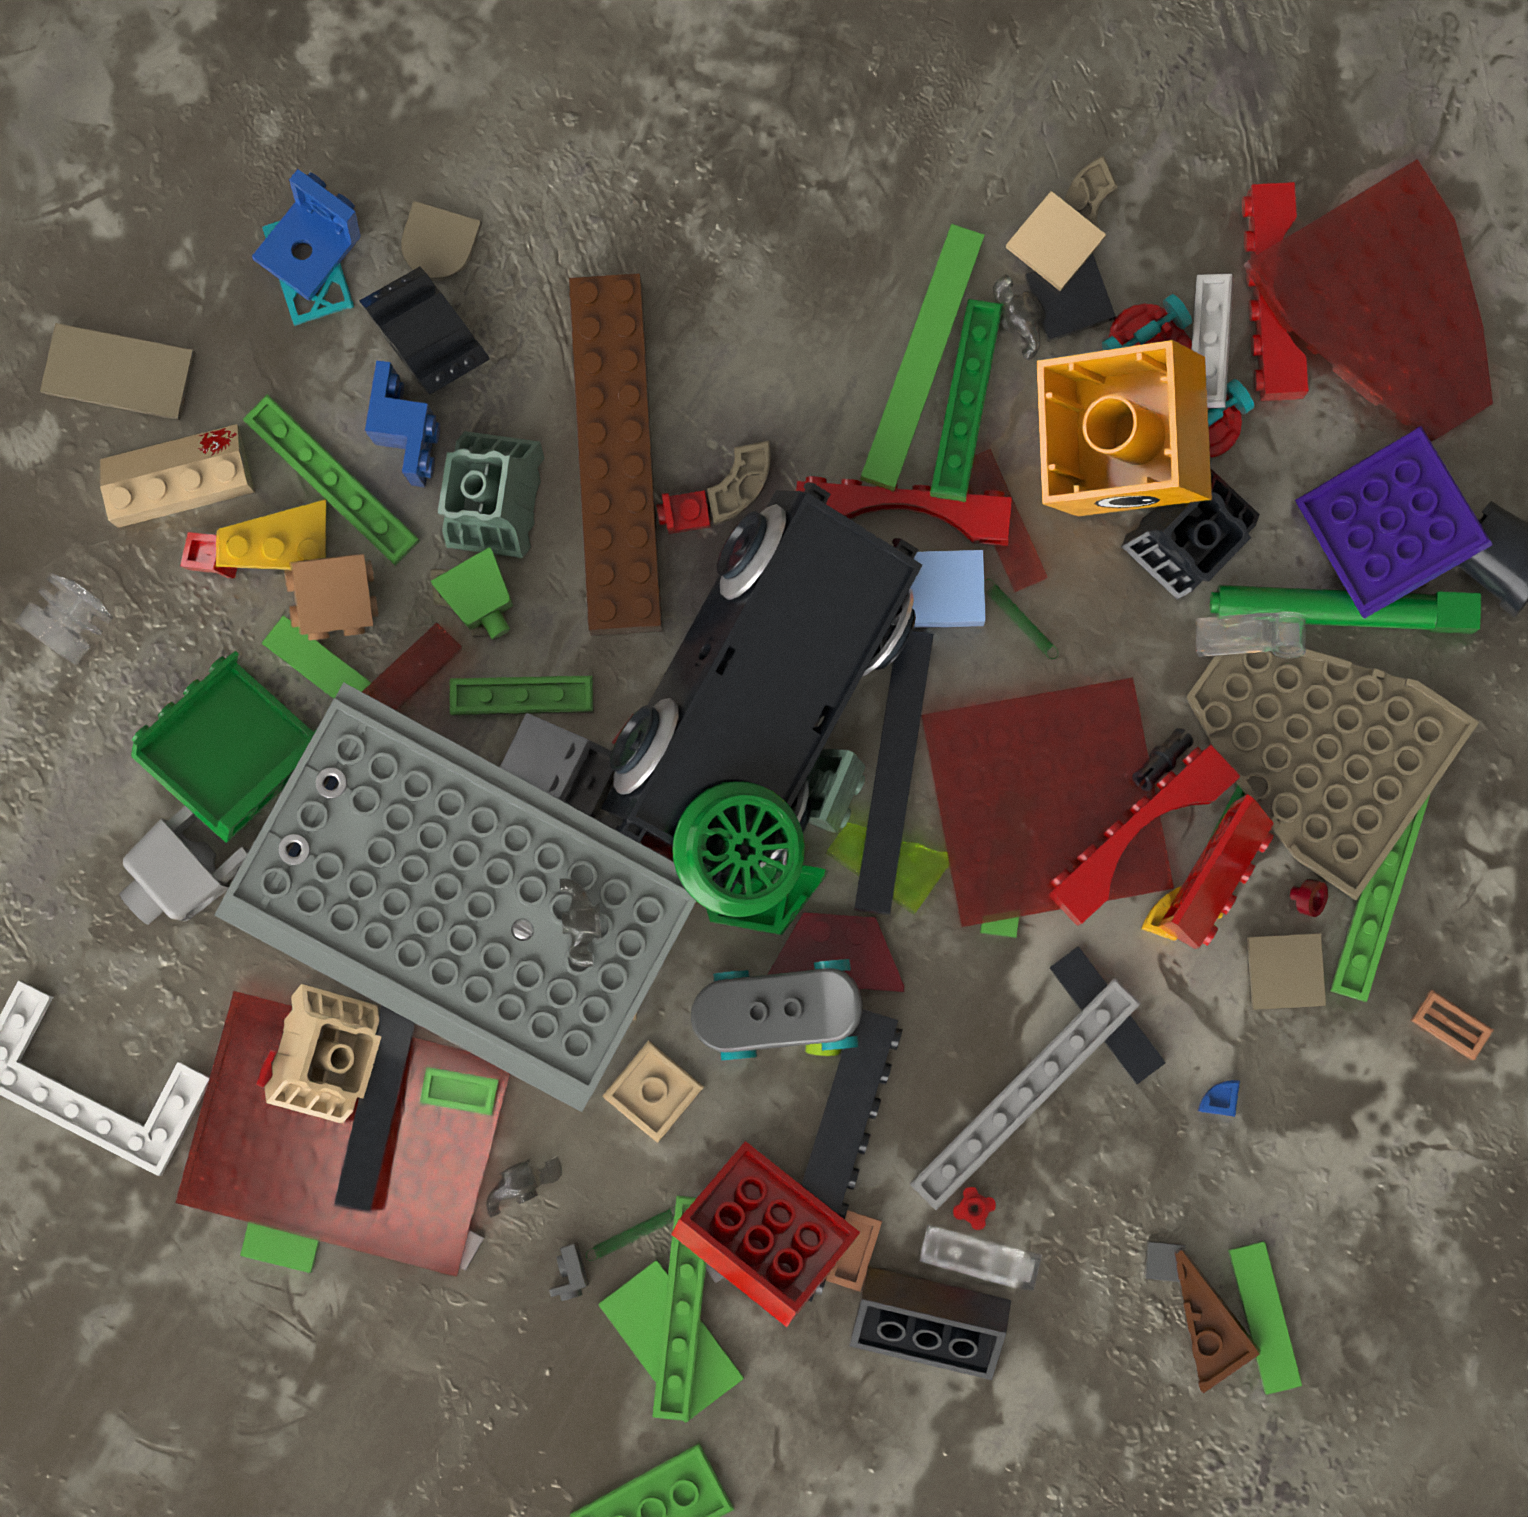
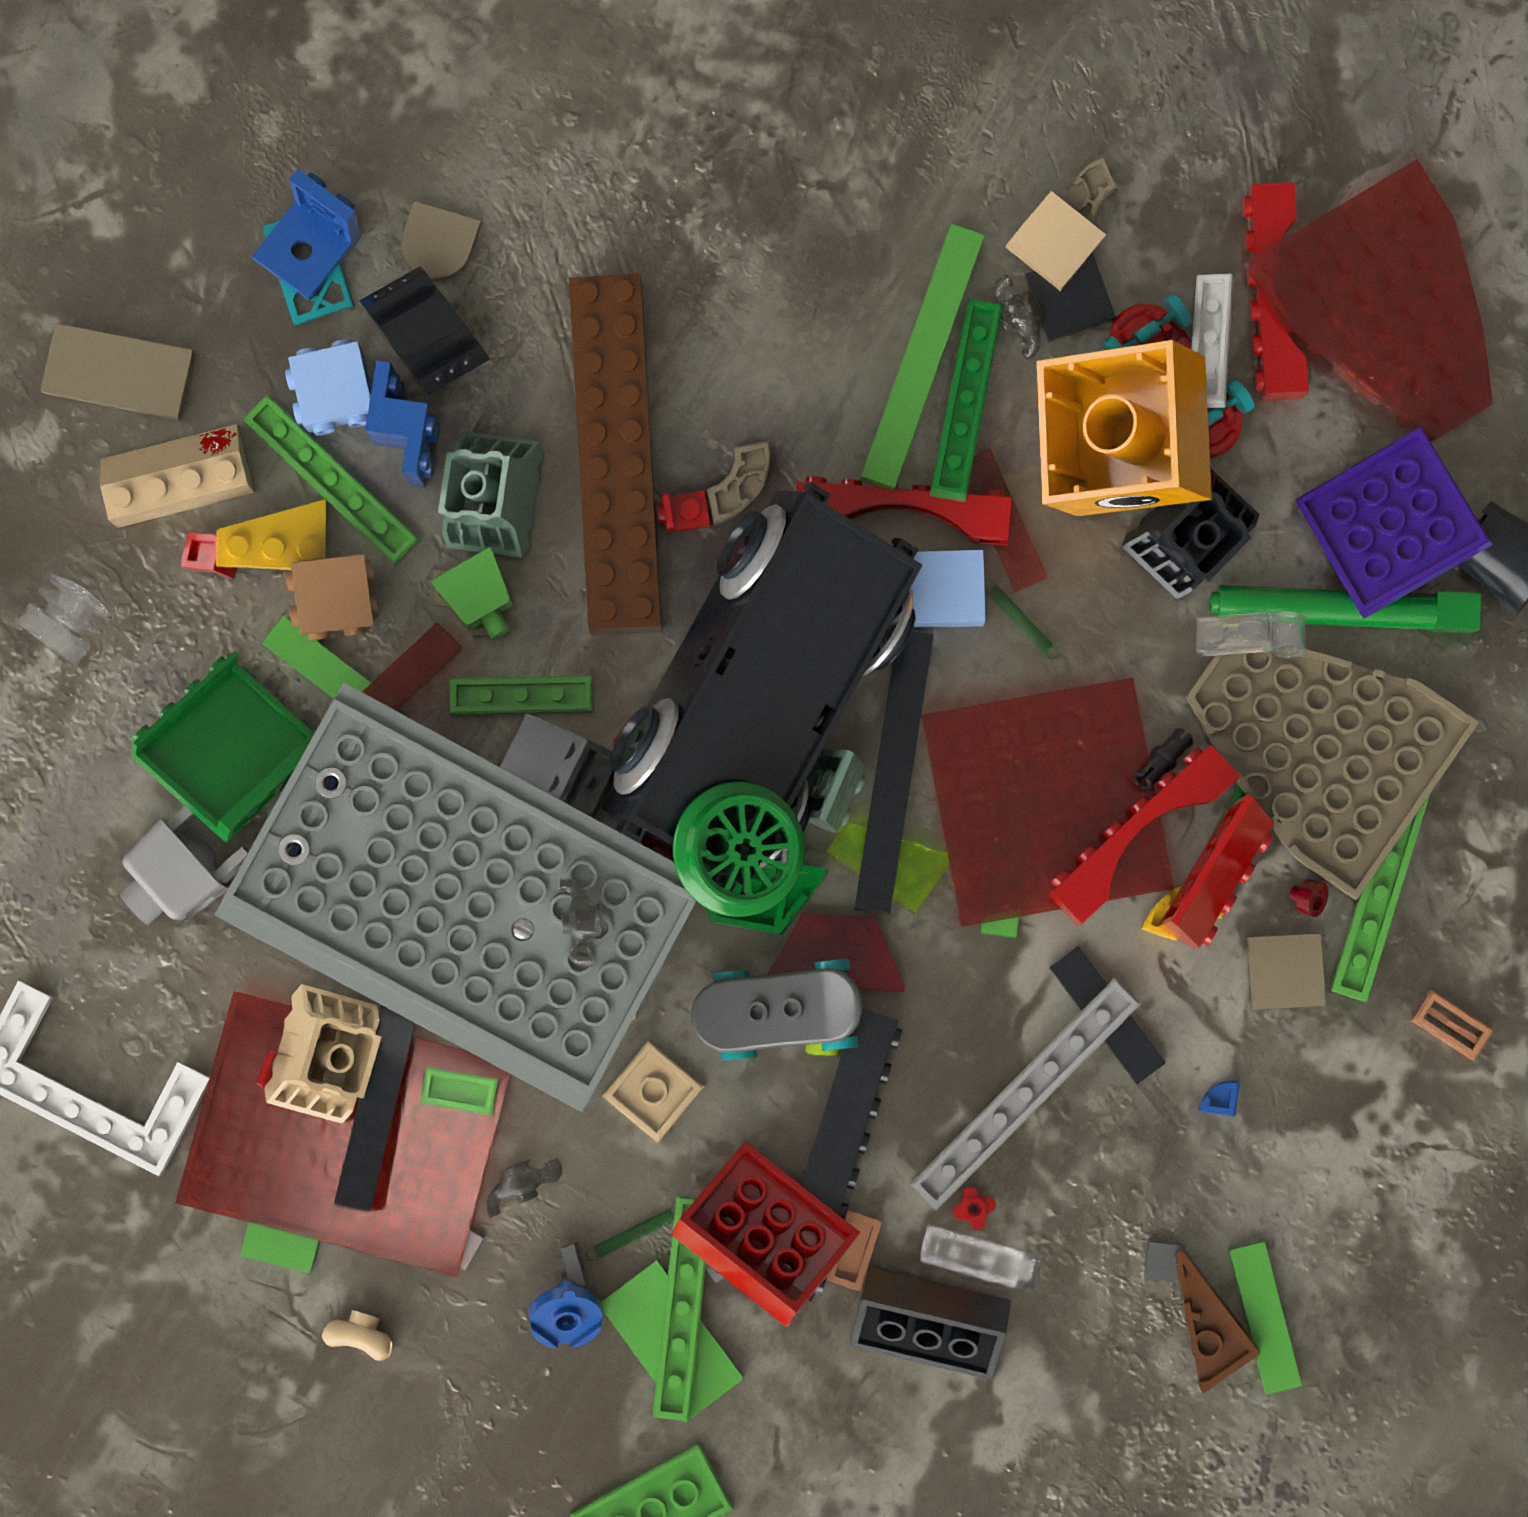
(330, 386): none -> light blue brick
(359, 1333): none -> tan piece
(560, 1301): none -> blue plate

